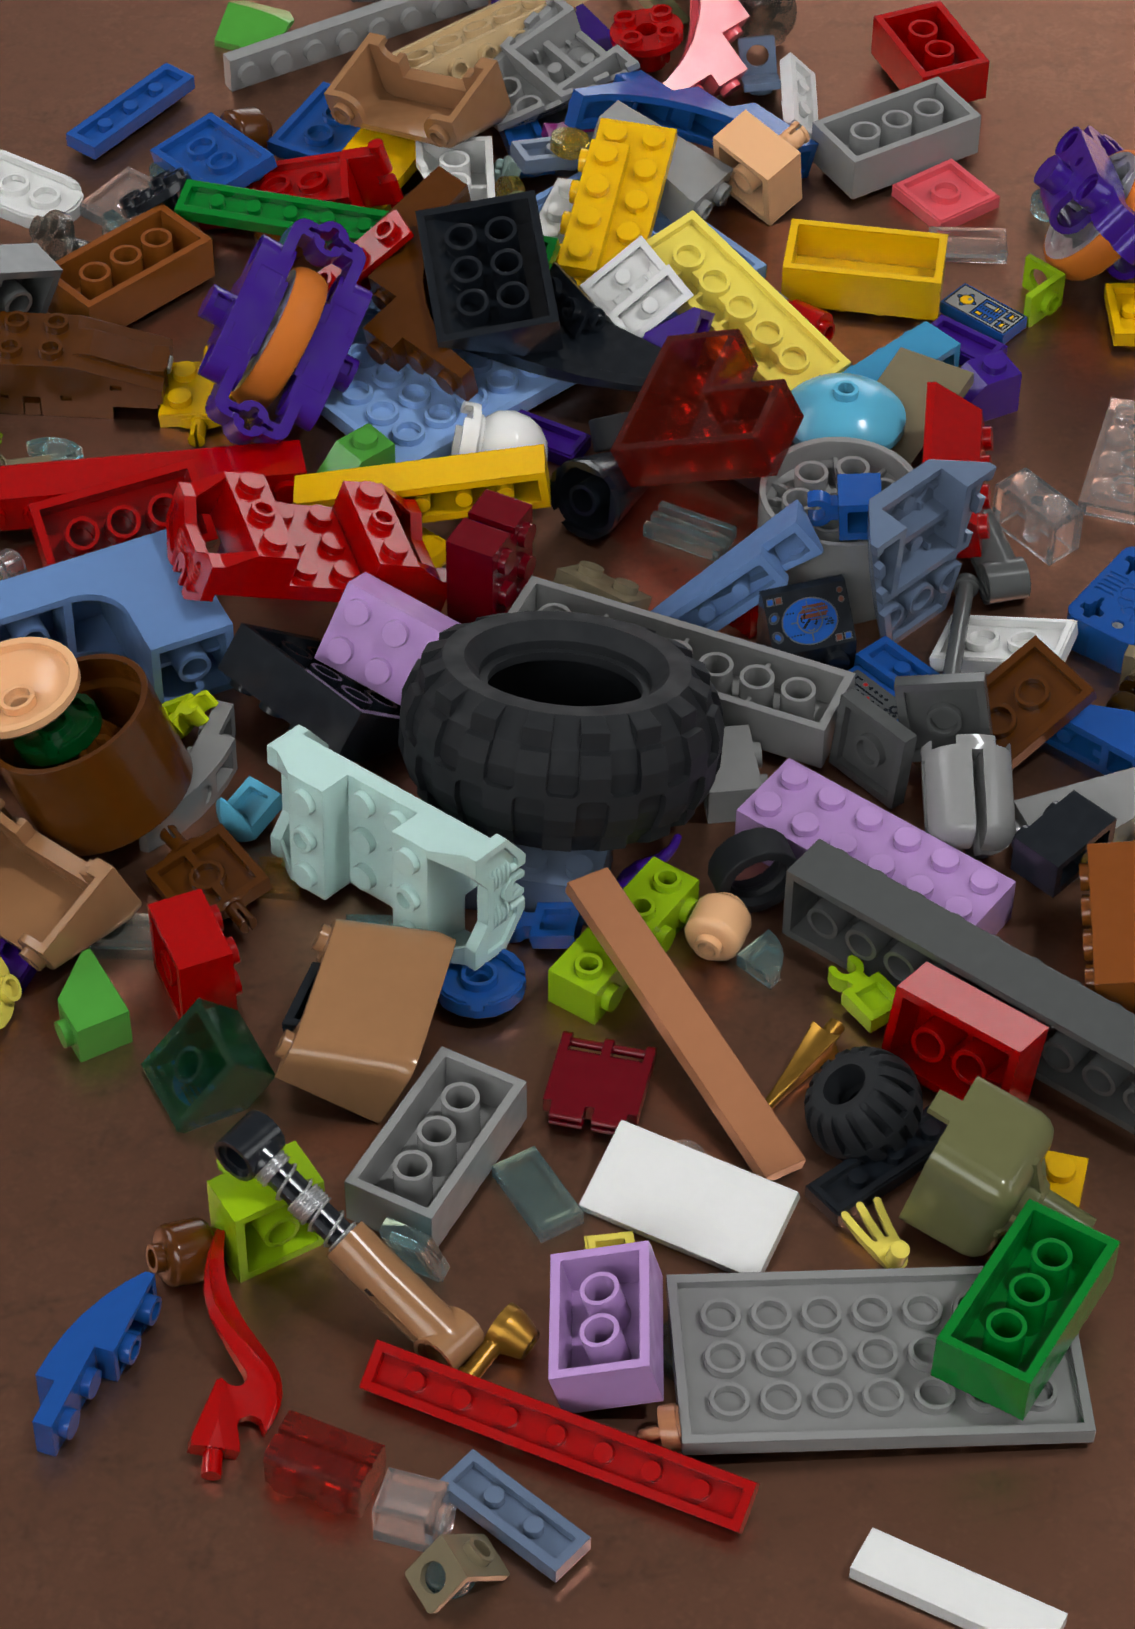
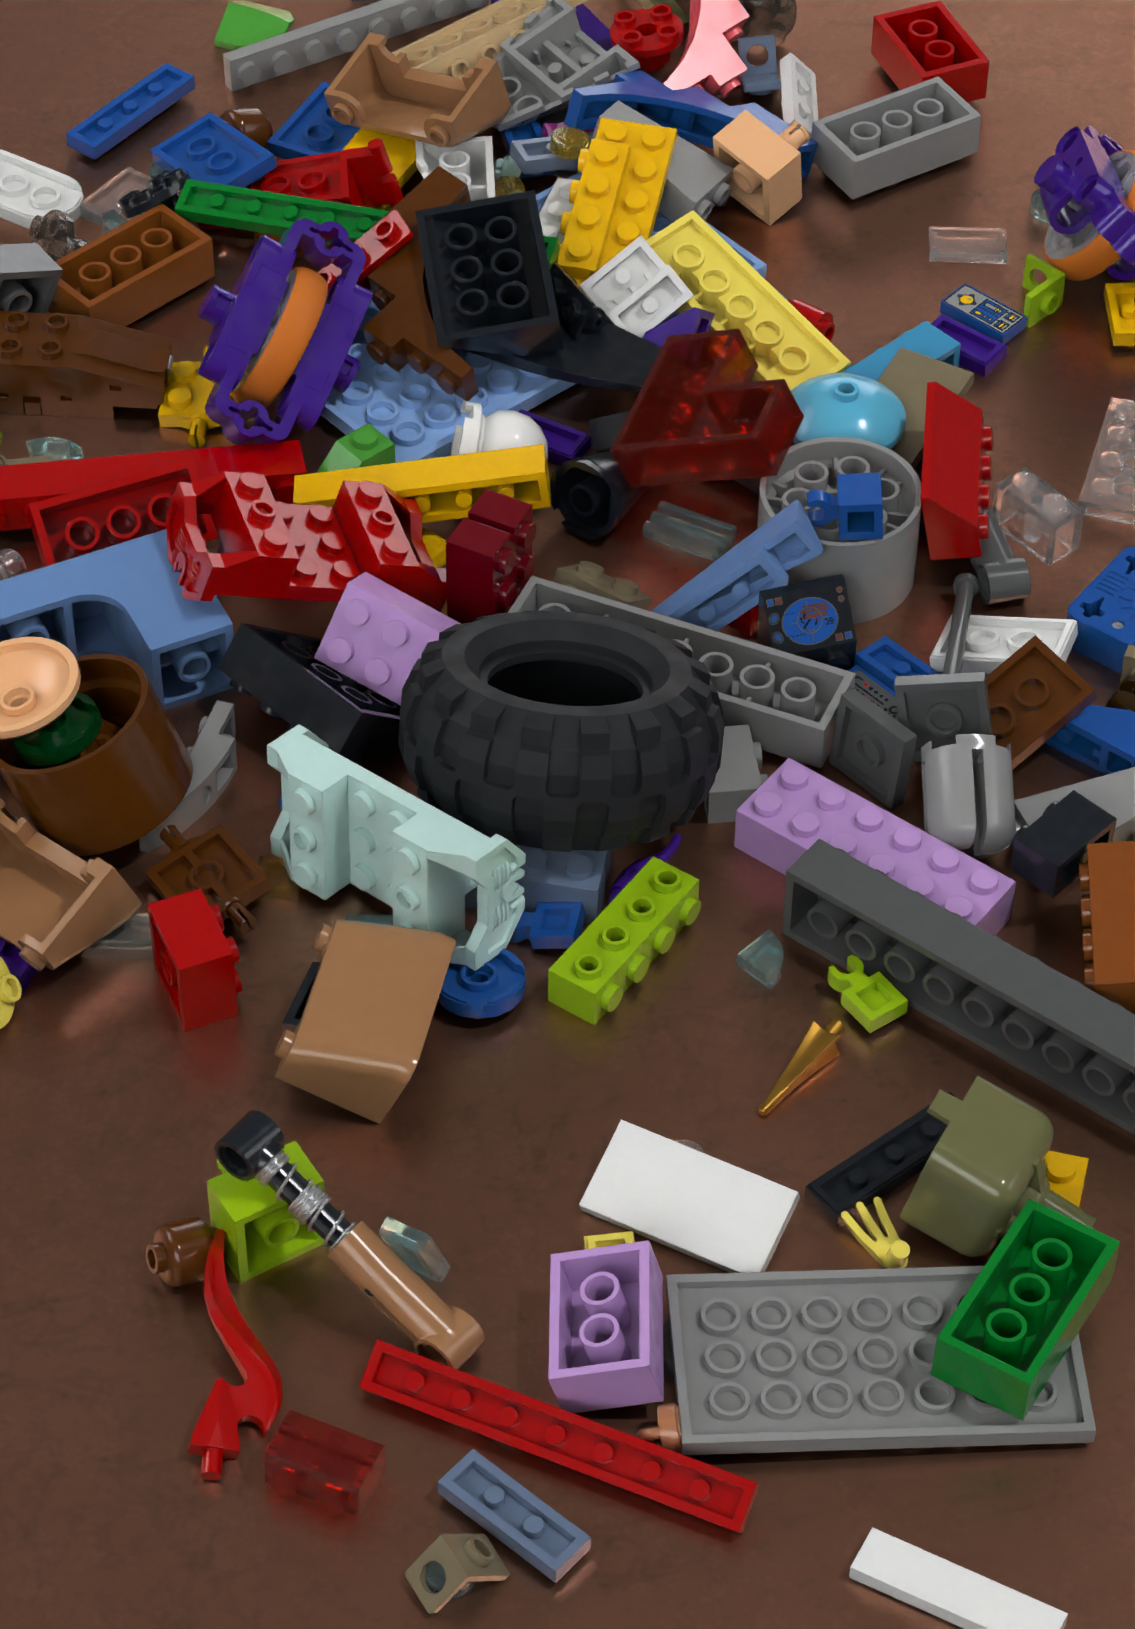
(91, 1011): bright green slope -> none
(91, 1349): blue slope -> none
(189, 711): neon yellow plate -> none
(207, 1067): clear green slope -> none
(249, 810): medium azure plate -> none
(412, 1510): clear brick -> none
(437, 1146): light grey brick -> none
(509, 1335): pearl gold bar -> none
(538, 1194): clear light blue tile -> none
(597, 1084): dark red plate -> none
(685, 1026): nougat tile -> none
(718, 926): light nougat head -> none
(744, 851): black tyre -> none
(863, 1104): black wheel -> none
(865, 269): yellow piece -> none
(915, 541): sand blue wedge -> none
(945, 195): coral tile -> none
(959, 1033): red brick -> none
(995, 384): dark purple slope -> none

